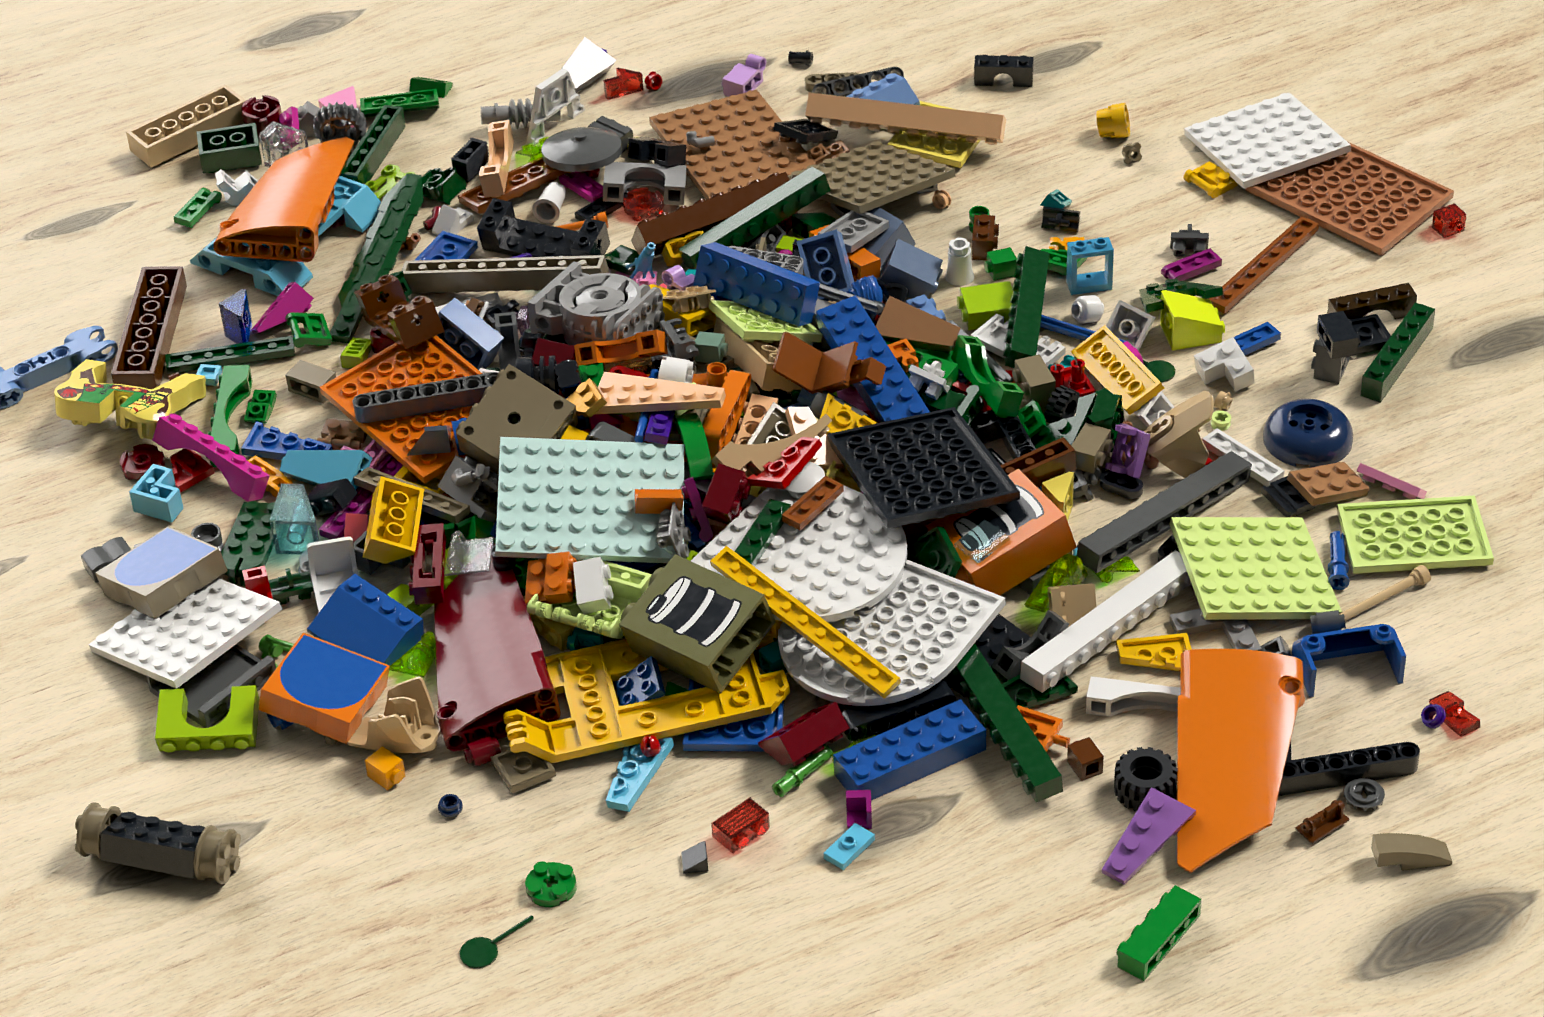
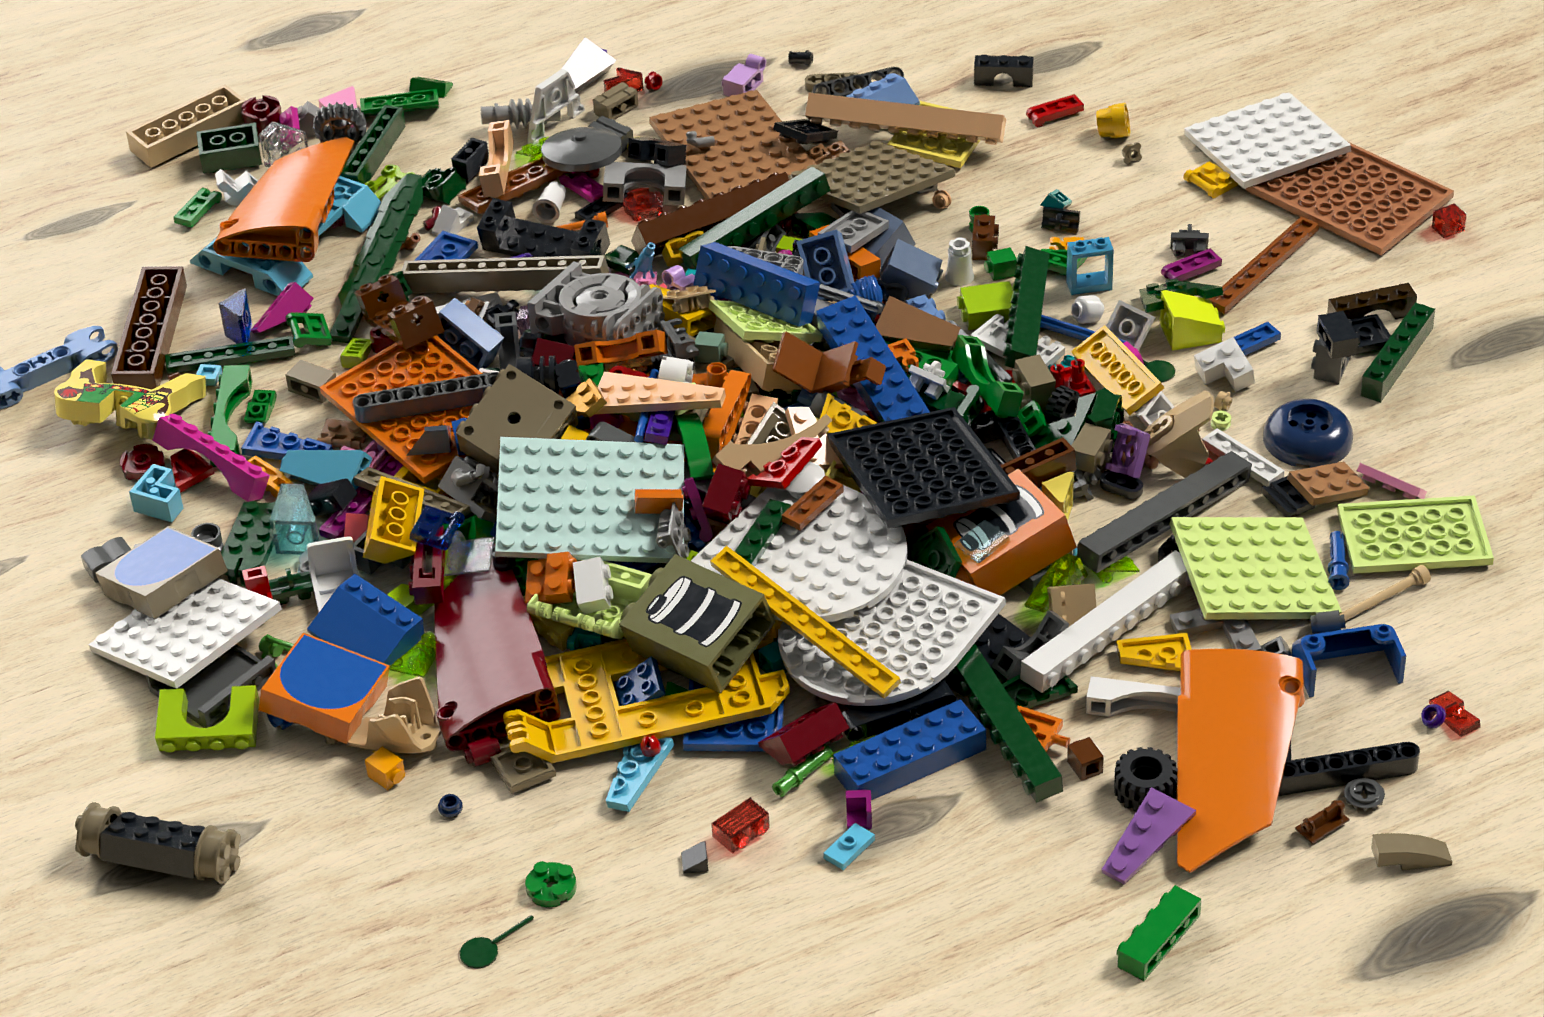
(430, 524): none -> clear blue plate
(615, 101): none -> dark tan brick
(1054, 109): none -> red plate

